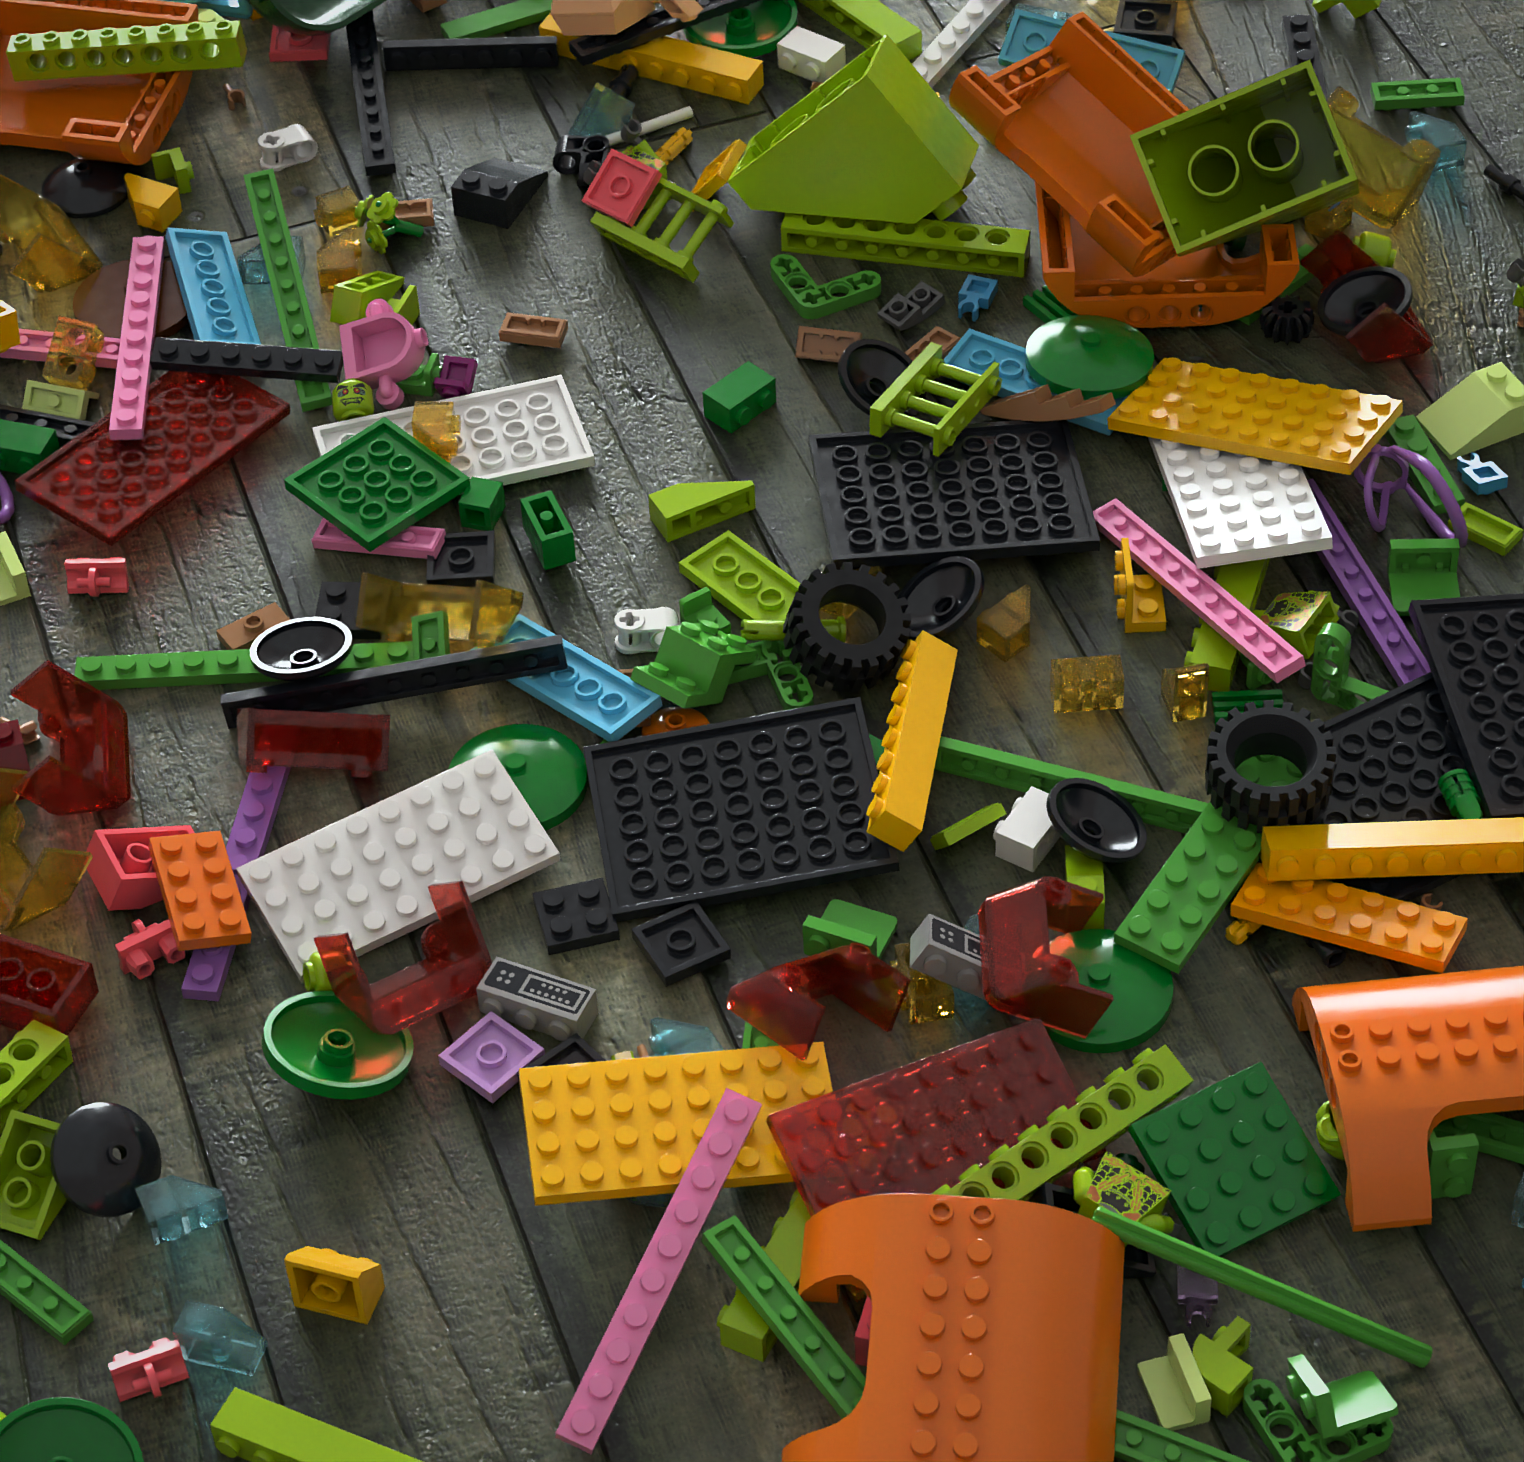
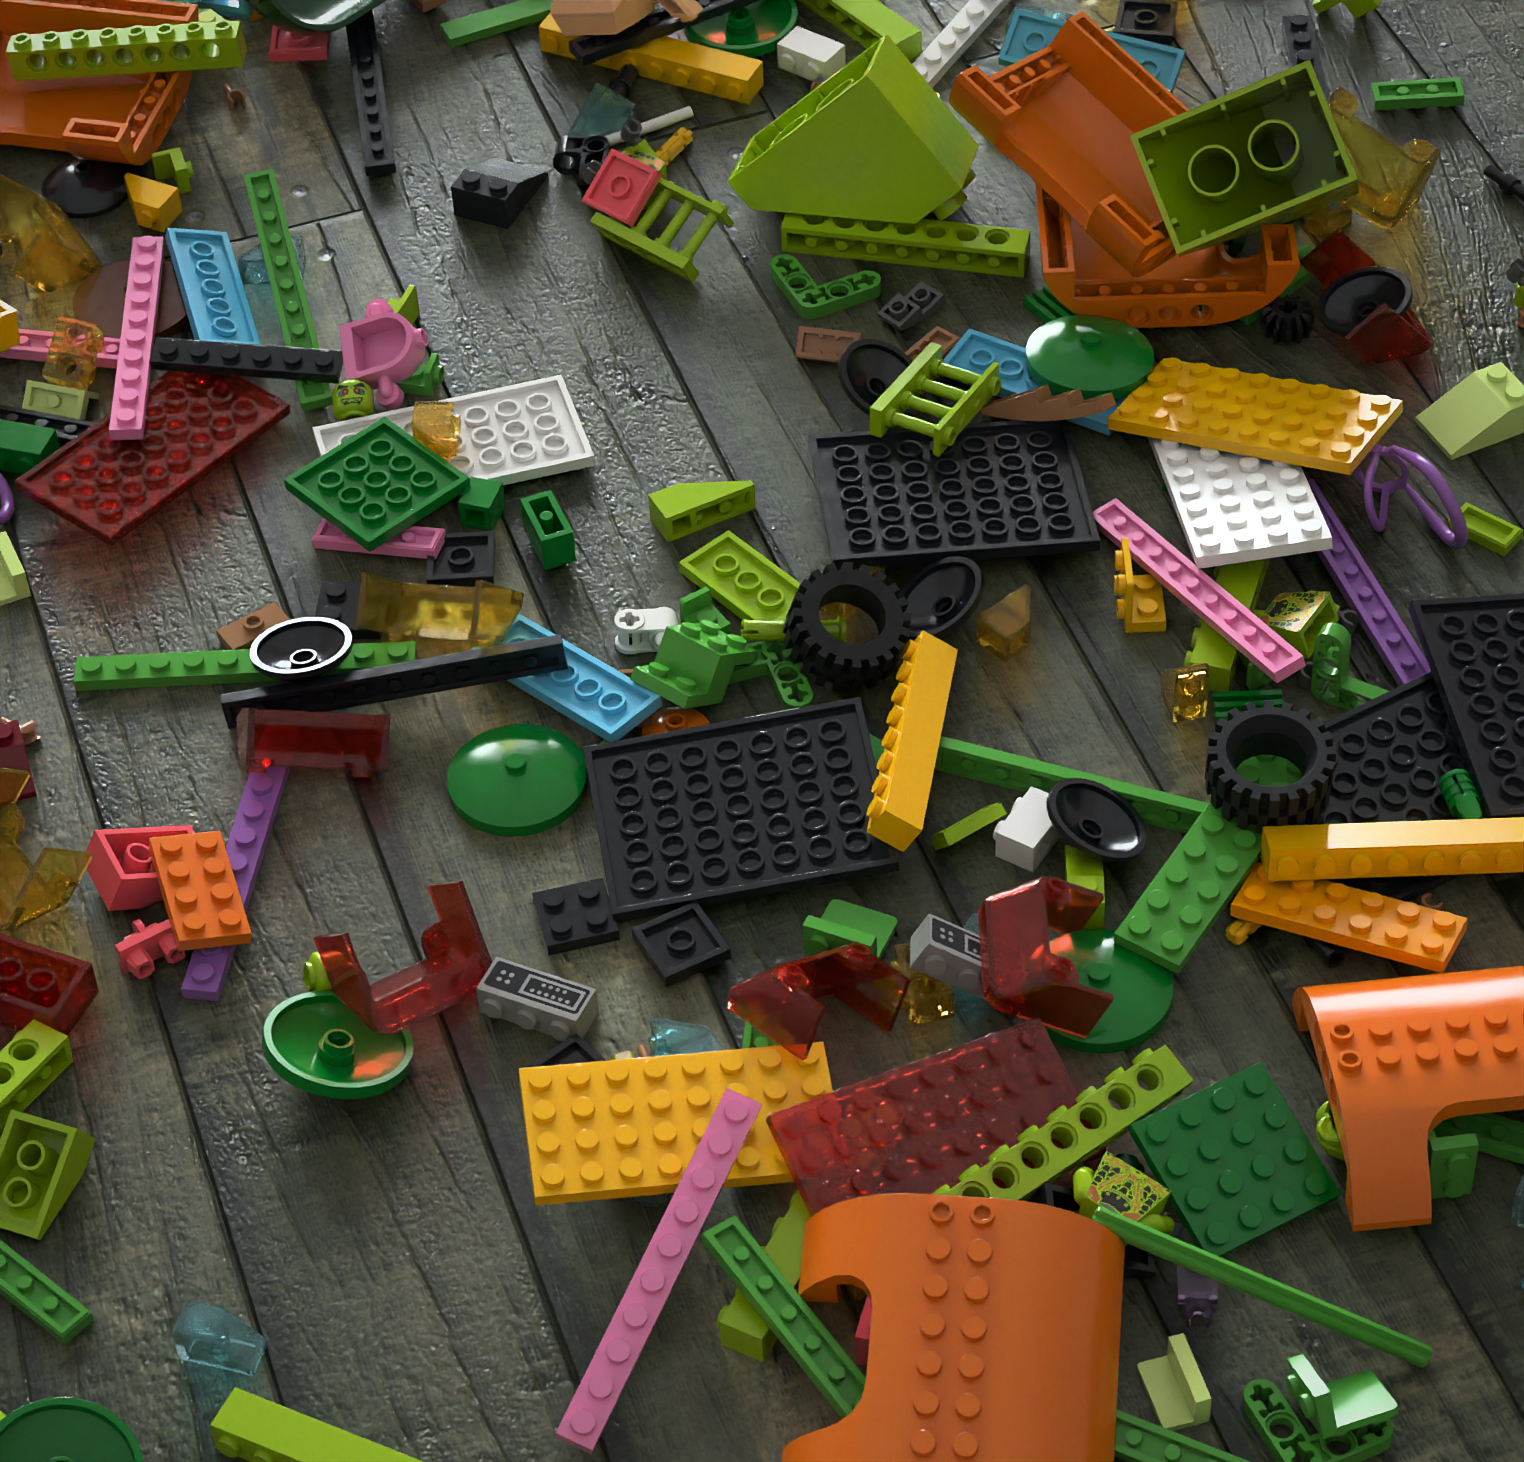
(85, 1159): black dish -> none
(92, 742): clear red windscreen -> none
(96, 576): coral hips -> none
(148, 1370): coral hips -> none
(179, 1207): clear light blue slope -> none
(287, 146): white piece -> none
(334, 1283): yellow slope -> none
(336, 210): clear yellow brick -> none
(338, 260): clear yellow slope -> none
(354, 295): lime slope -> none
(376, 865): white plate -> none
(383, 210): lime plant -> none
(414, 211): medium nougat plate -> none
(430, 635): bright green plate -> none
(456, 377): magenta bracket -> none
(471, 53): black plate -> none
(490, 1056): lavender plate -> none
(533, 330): medium nougat plate -> none
(719, 170): yellow tile -> none
(739, 397): green brick -> none
(976, 293): dark azure plate -> none
(1087, 683): clear yellow brick -> none
(1221, 1367): lime brick -> none
(1378, 247): lime head -> none
(1409, 435): bright green plate -> none
(1422, 571): bright green bracket -> none
(1440, 134): clear light blue slope -> none
(1481, 477): dark azure plate -> none

